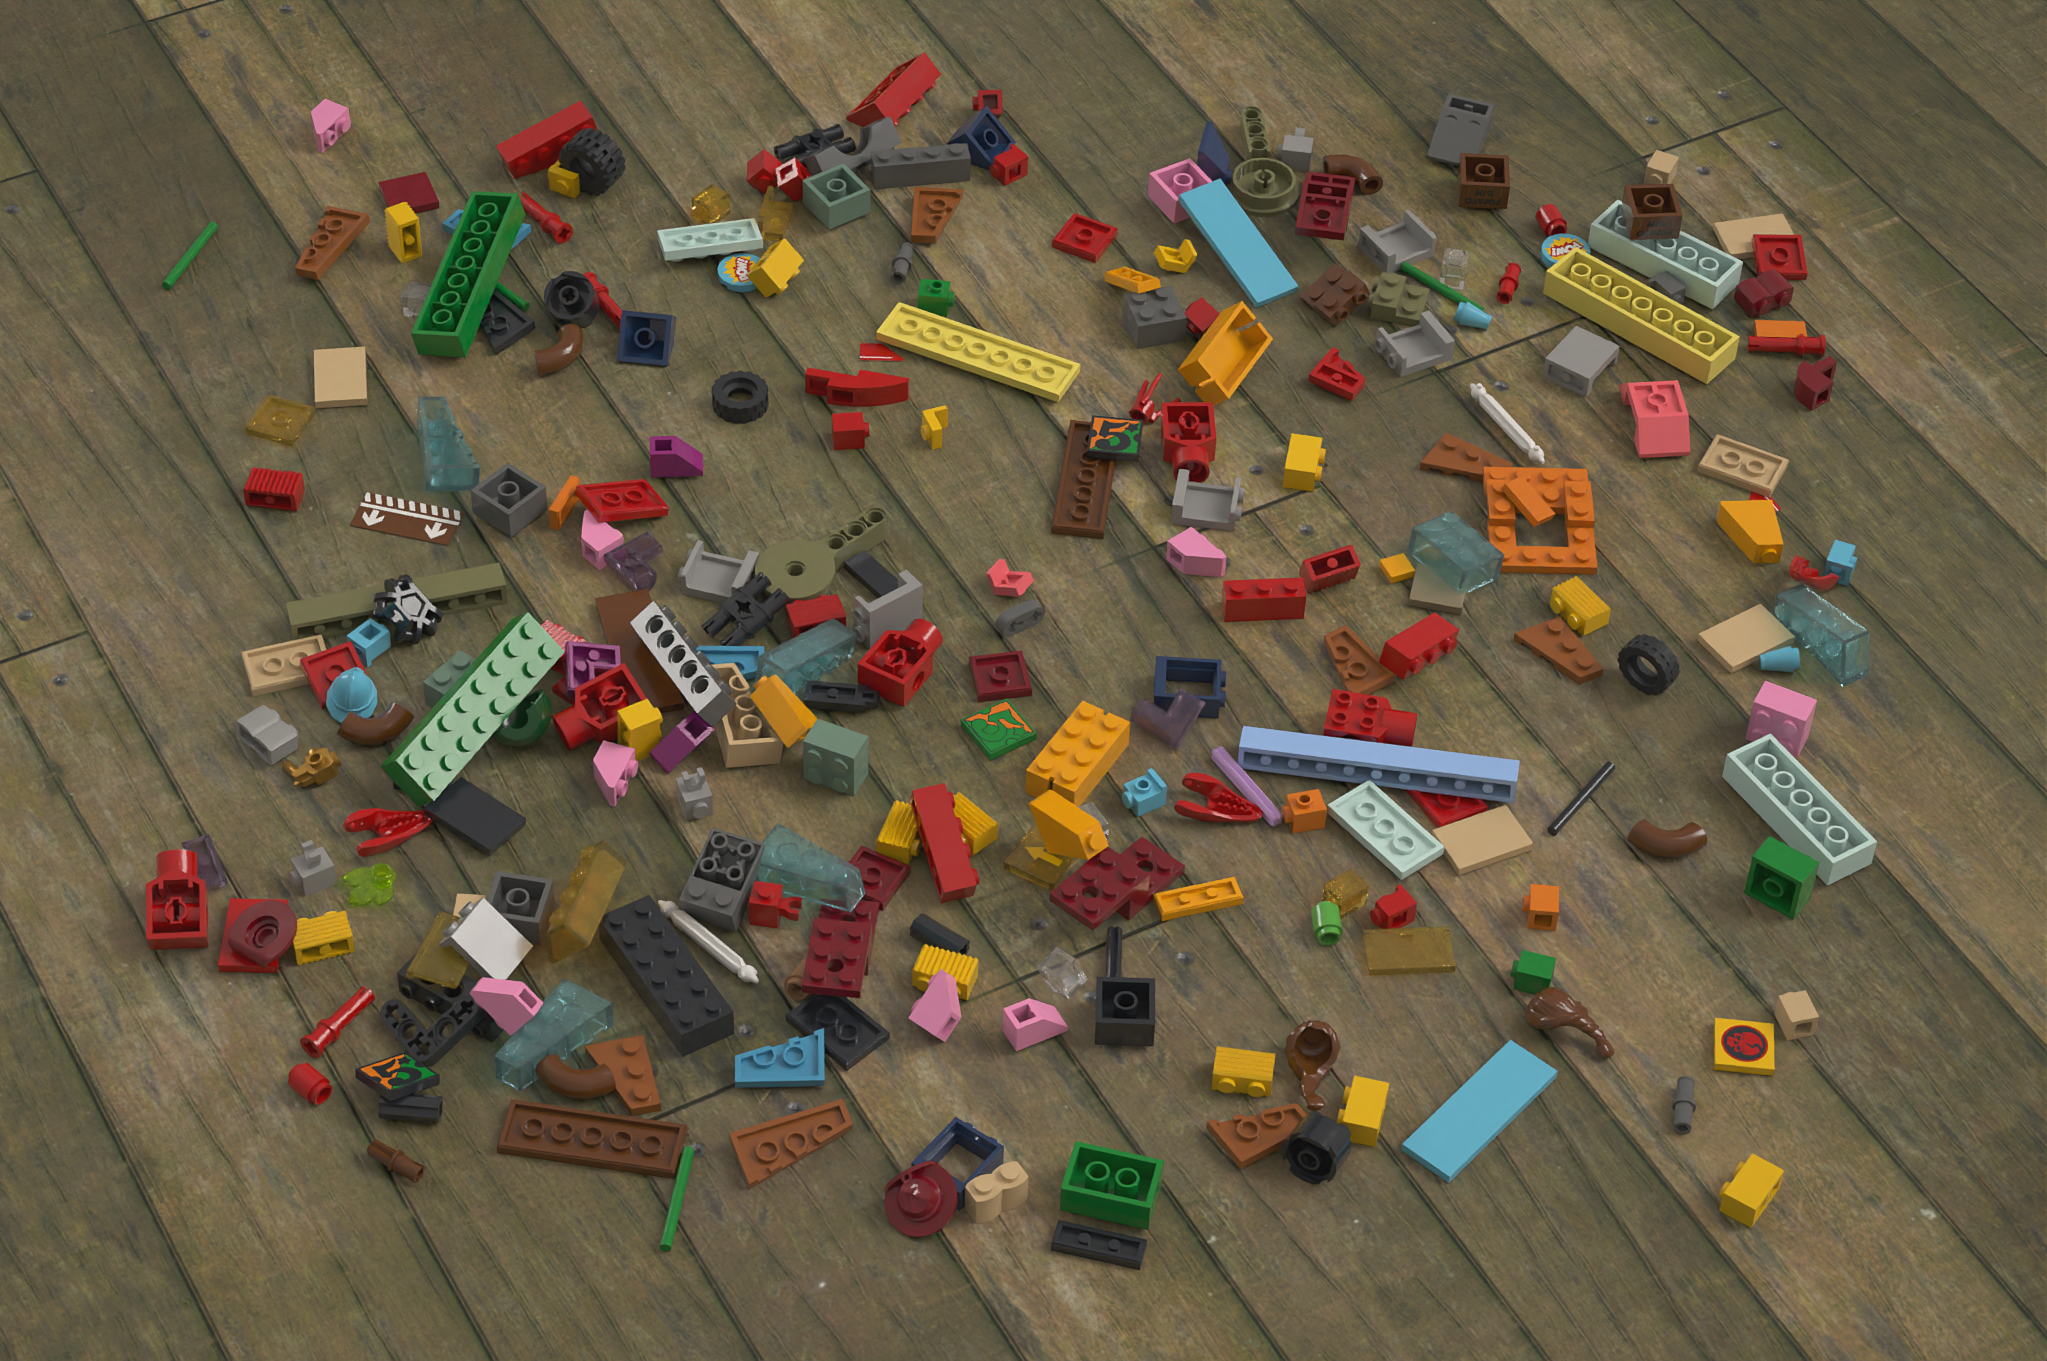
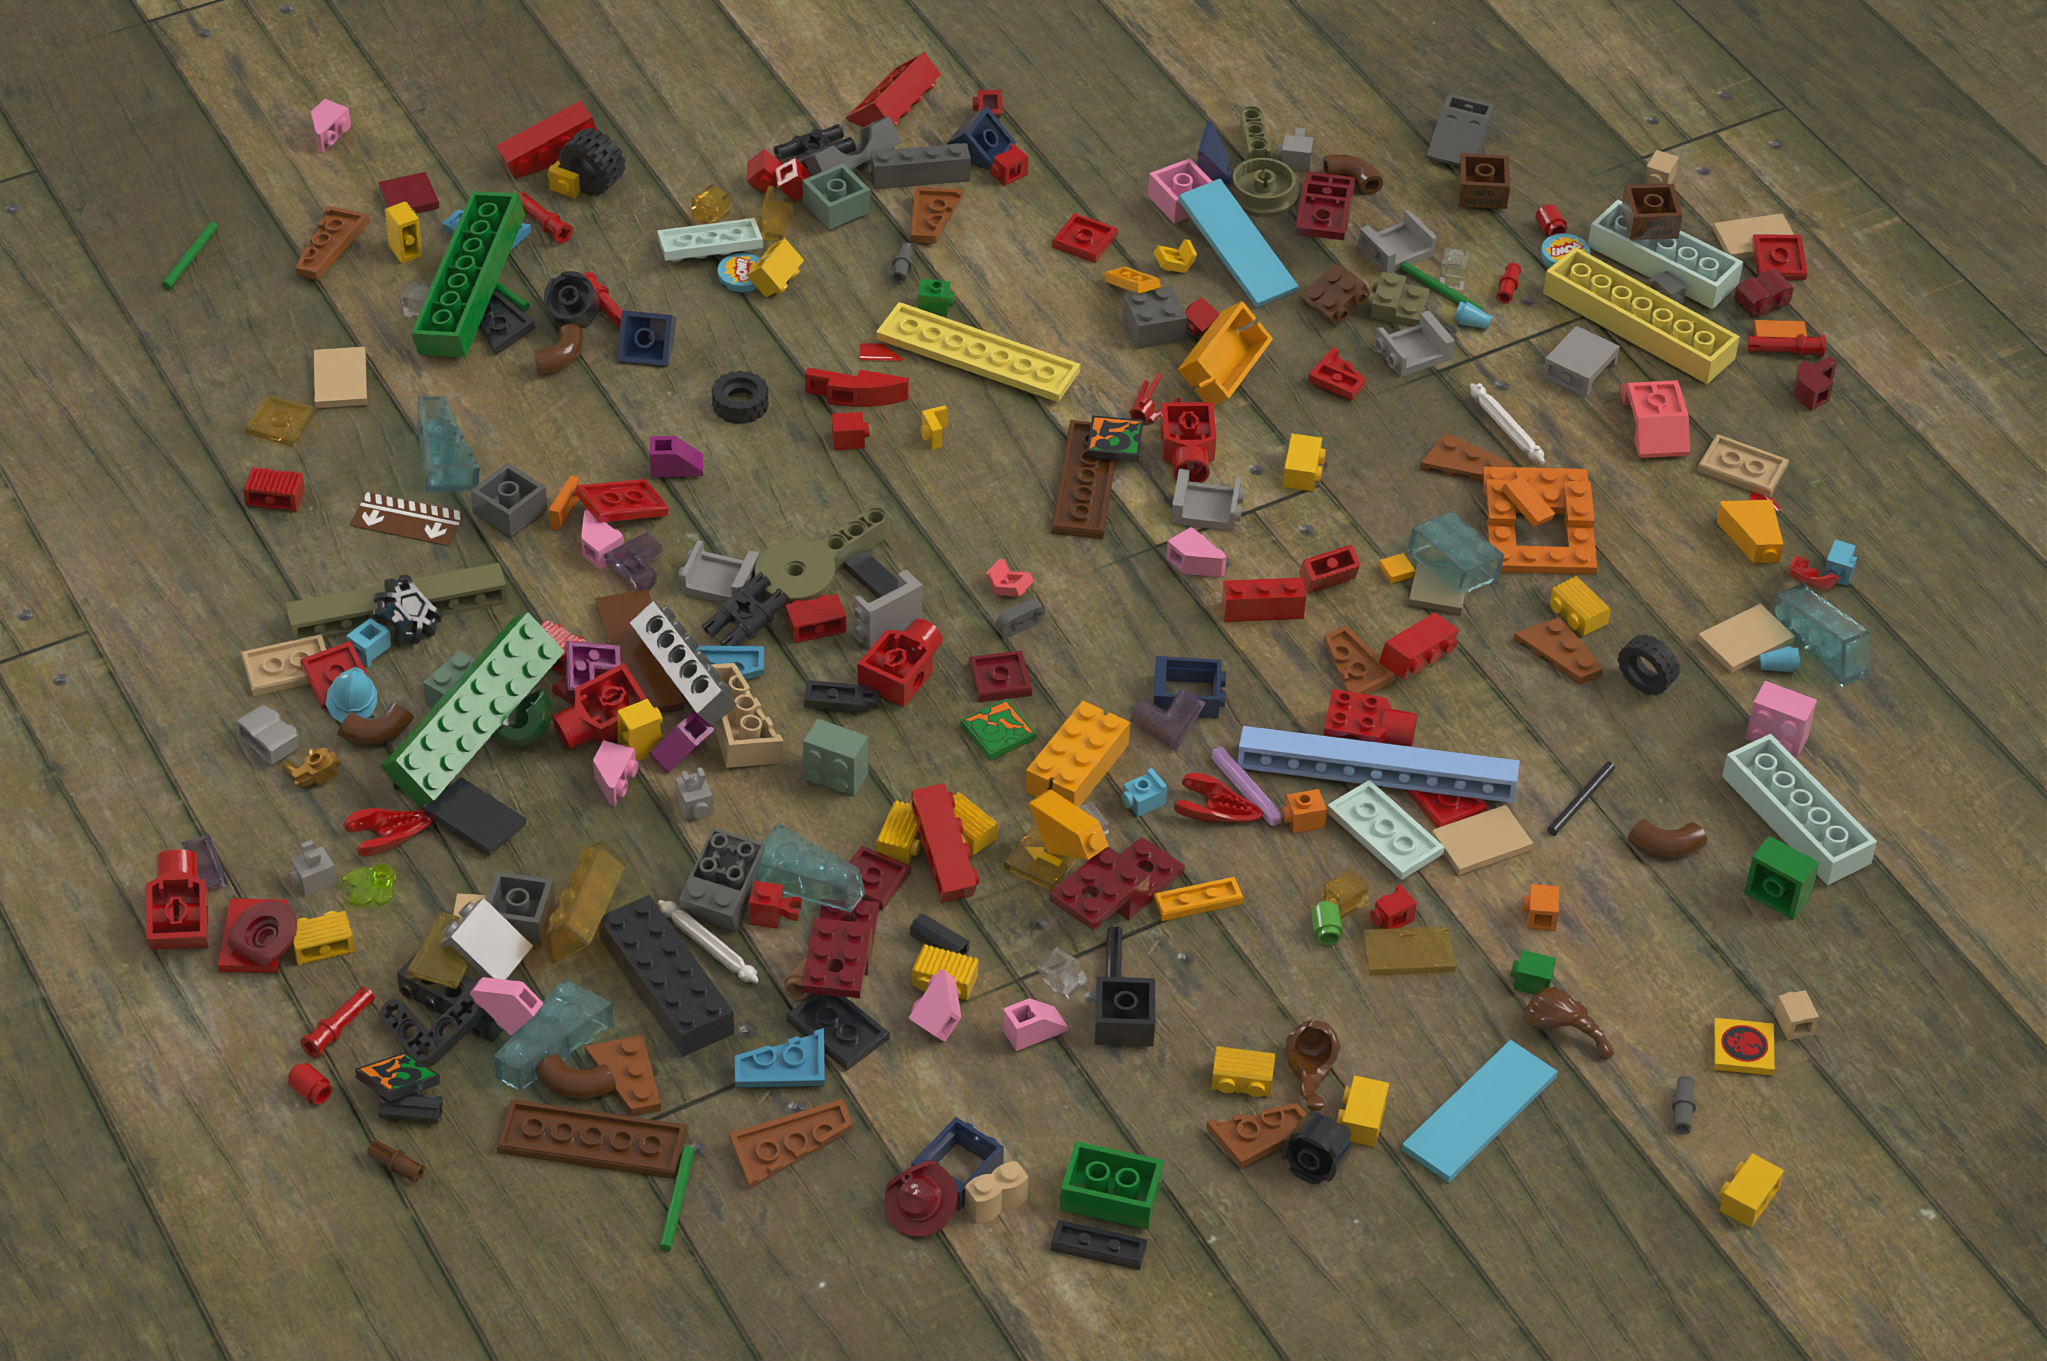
(783, 710): light orange slope -> none
(808, 655): clear light blue wedge -> none

